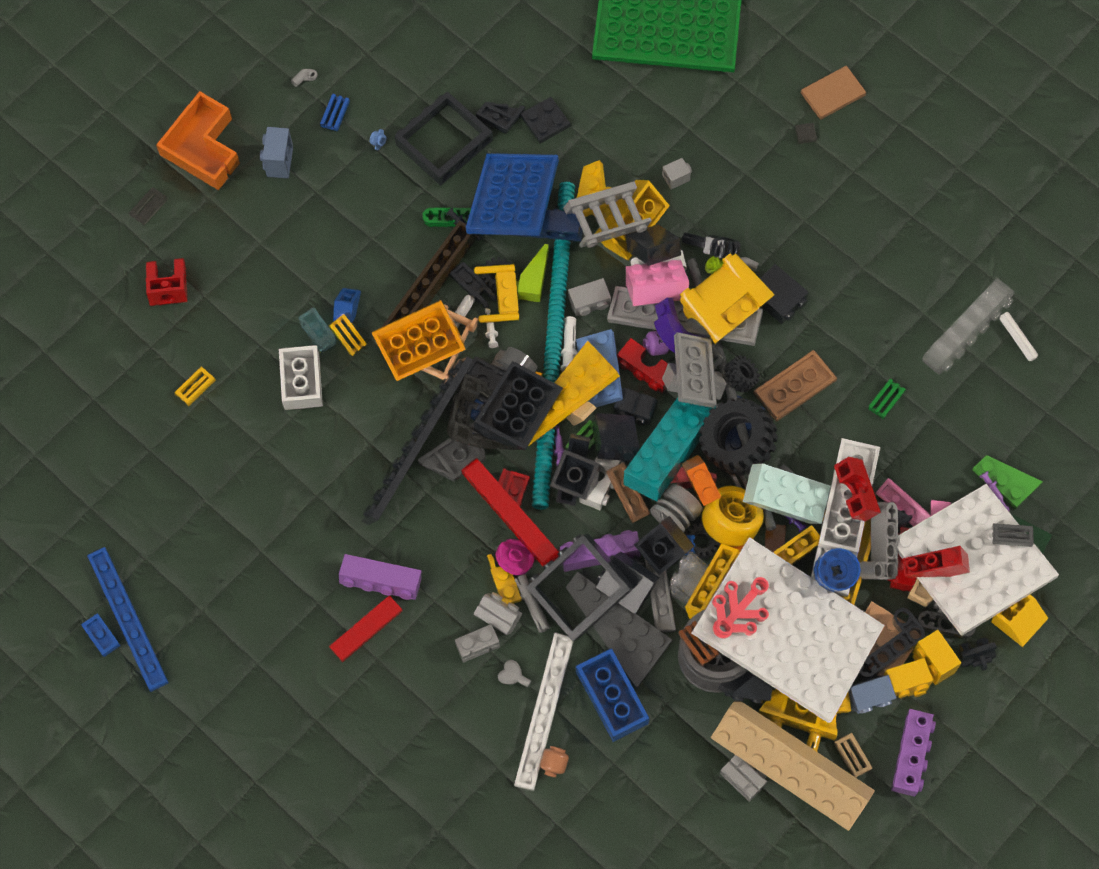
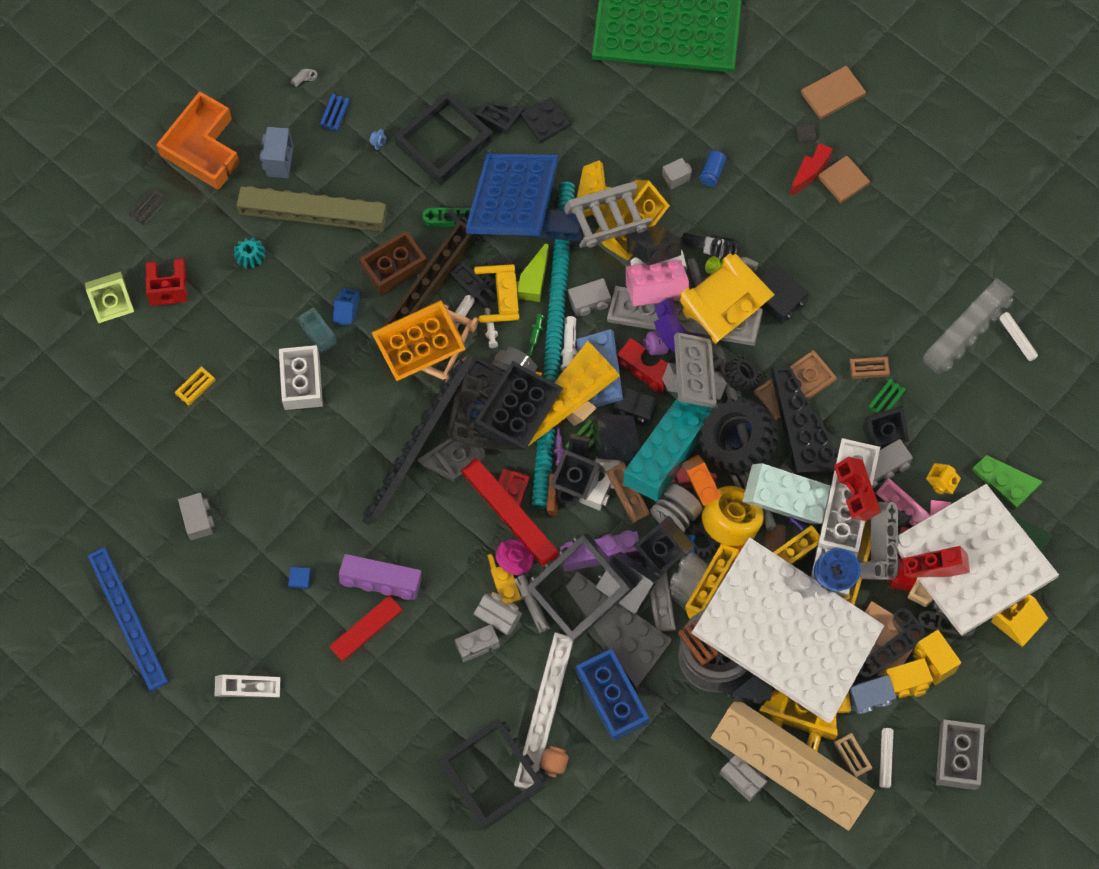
(100, 635): blue plate -> none
(109, 297): none -> yellowish green slope
(195, 516): none -> light grey brick
(242, 256): none -> teal gear
(247, 686): none -> white slope
(299, 577): none -> blue tile
(312, 208): none -> olive brick
(357, 346): yellow tile -> none
(393, 263): none -> reddish brown brick
(512, 674): light grey rock -> none
(525, 760): none -> black window
(535, 333): none -> green piece
(552, 505): none -> dark orange tile
(712, 168): none -> blue piece
(738, 611): coral plant -> none
(804, 432): none -> black wing
(811, 168): none -> red slope
(843, 179): none -> medium nougat tile
(855, 374): none -> medium nougat tile
(886, 427): none -> black slope
(886, 758): none -> white axle
(891, 460): none -> light grey brick
(912, 753): medium lavender brick -> none
(943, 478): none -> yellow brick
(960, 754): none -> light grey brick
(977, 656): black hips -> none
(992, 486): medium lavender piece -> none
(1006, 538): dark grey tile -> none

